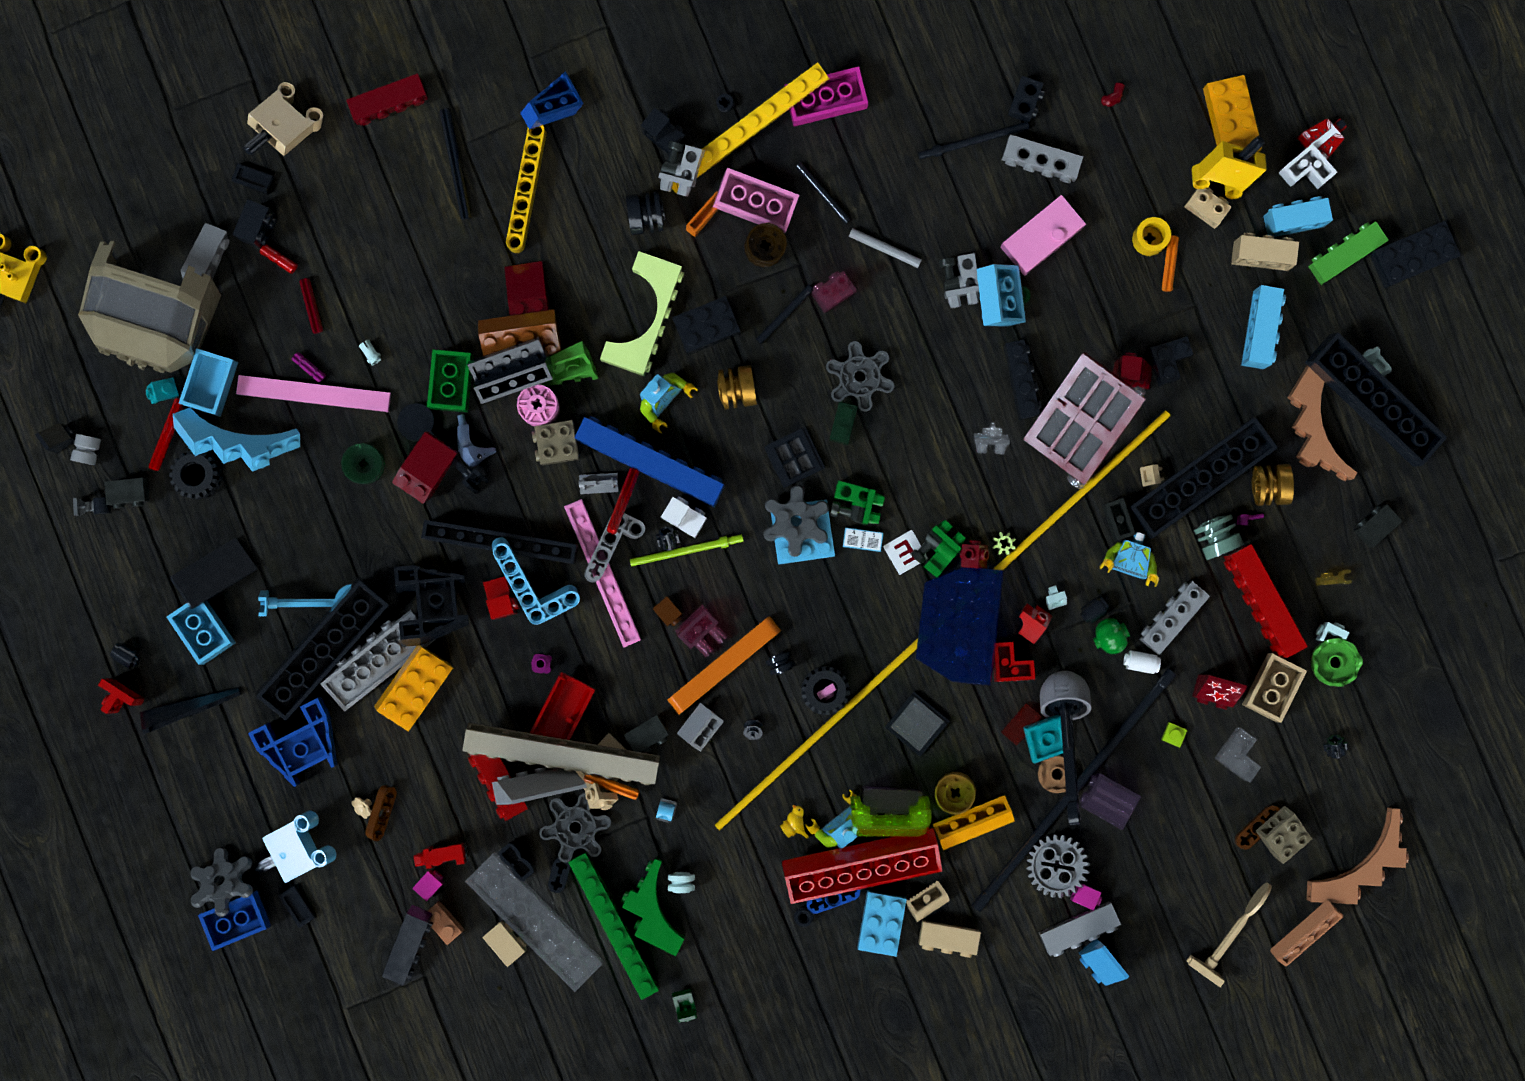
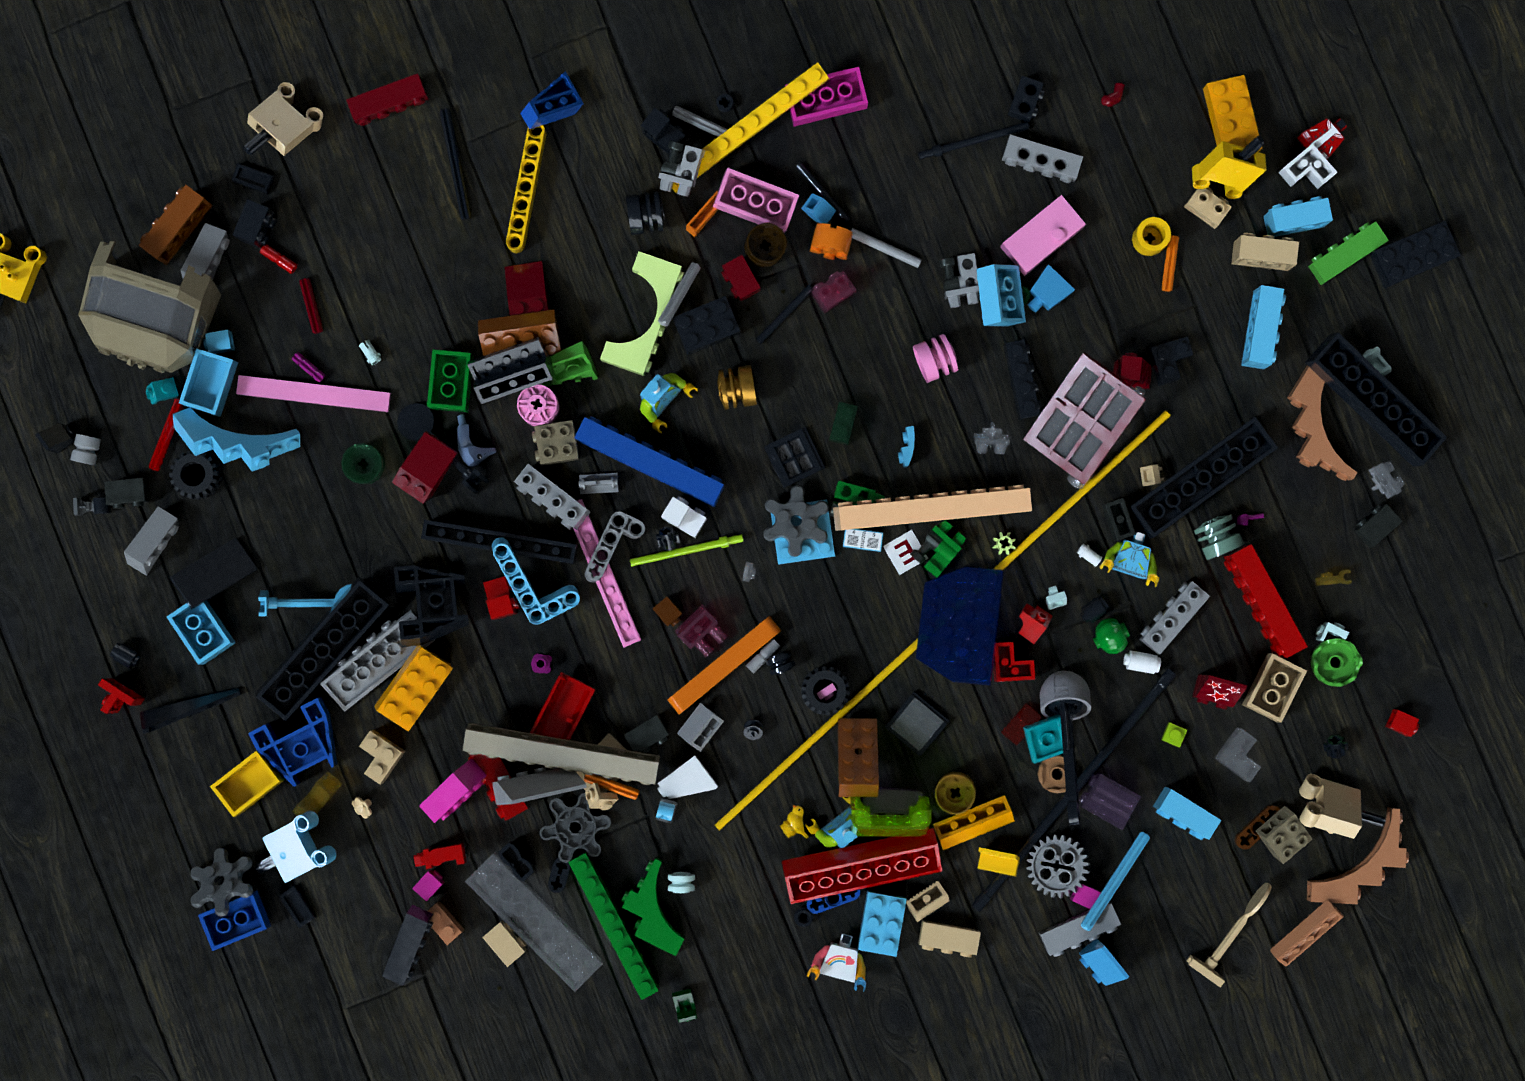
(151, 540): none -> light grey wedge
(175, 224): none -> dark orange brick
(219, 342): none -> medium azure brick
(246, 783): none -> yellow piece
(319, 795): none -> clear yellow brick
(374, 829): reddish brown beam -> none
(385, 754): none -> tan brick
(453, 791): none -> dark pink brick
(552, 497): none -> light grey brick
(622, 500): red axle -> none
(679, 294): none -> light grey axle
(687, 780): none -> white slope
(698, 121): none -> light grey axle
(741, 278): none -> dark red brick
(749, 572): none -> clear plate
(760, 658): none -> light grey piece
(818, 209): none -> dark azure brick
(831, 241): none -> orange brick
(840, 962): none -> torso
(858, 757): none -> dark orange brick
(860, 363): dark grey plate -> none
(907, 452): none -> medium azure slope
(928, 509): none -> light nougat brick
(935, 358): none -> bright pink wheel
(974, 555): dark red brick -> none
(998, 862): none -> yellow panel
(1049, 290): none -> dark azure torso
(1088, 554): none -> white pin
(1115, 881): none -> medium azure axle
(1186, 814): none -> medium azure piece
(1276, 484): pearl gold wheel -> none
(1335, 808): none -> tan piece
(1384, 480): none -> clear hips
(1402, 723): none -> red brick

